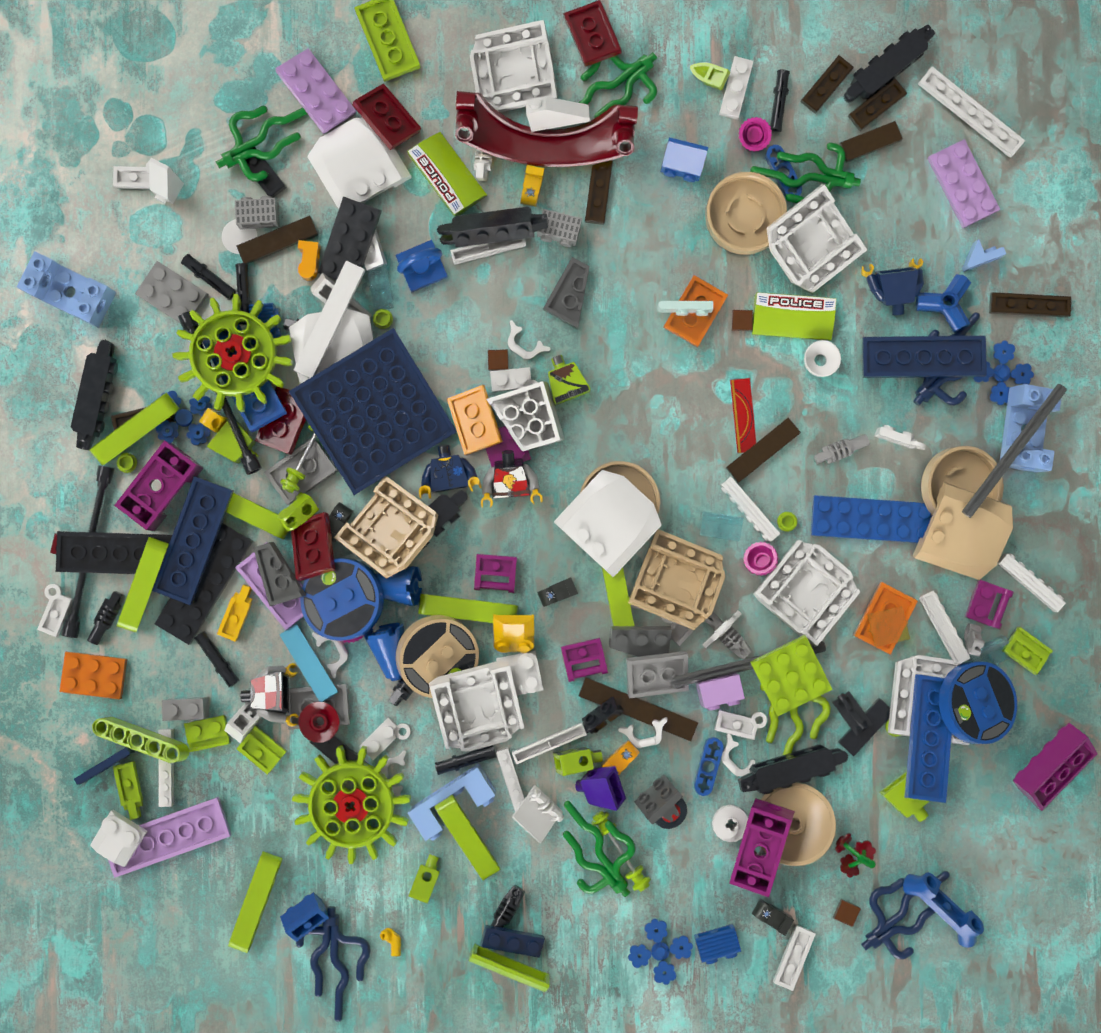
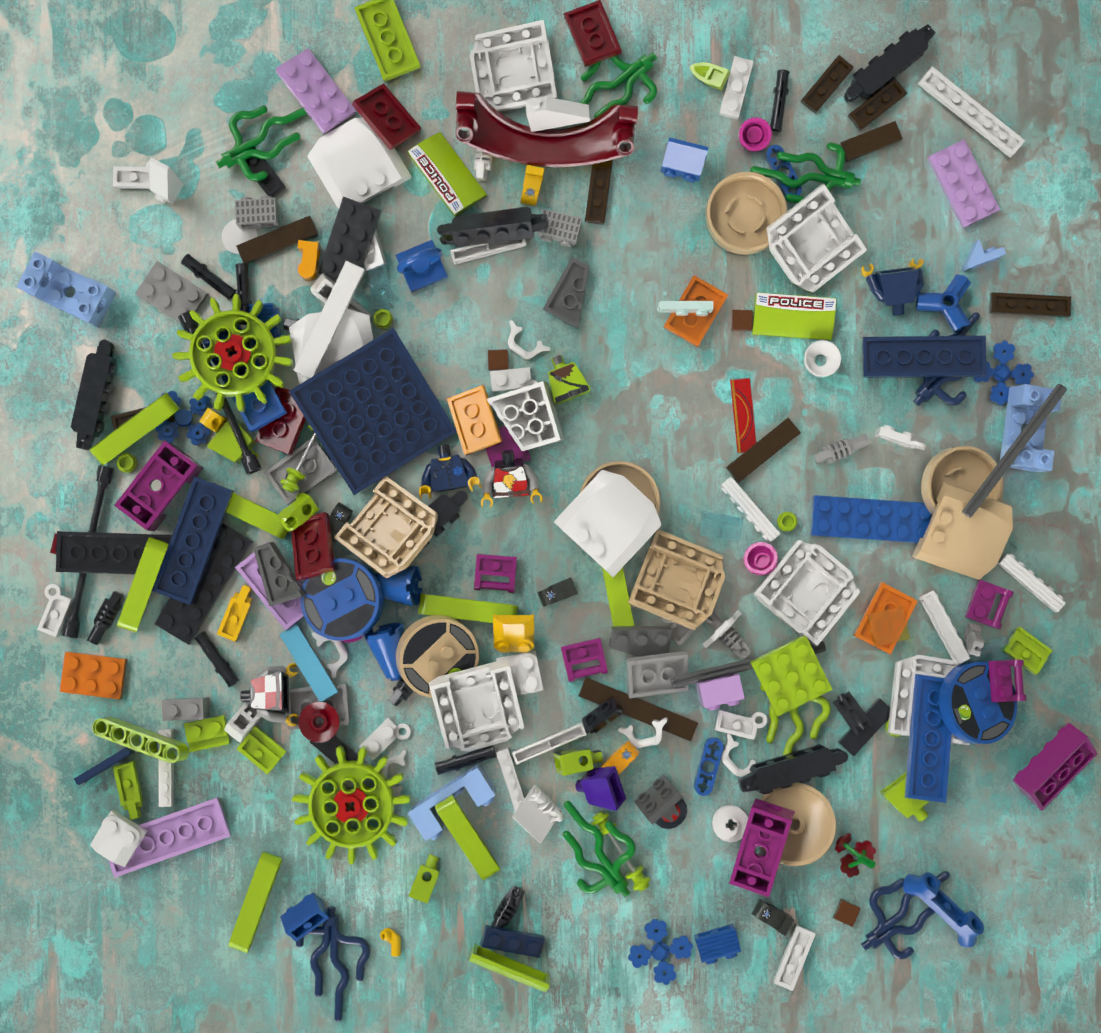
(1002, 680): none -> magenta plate

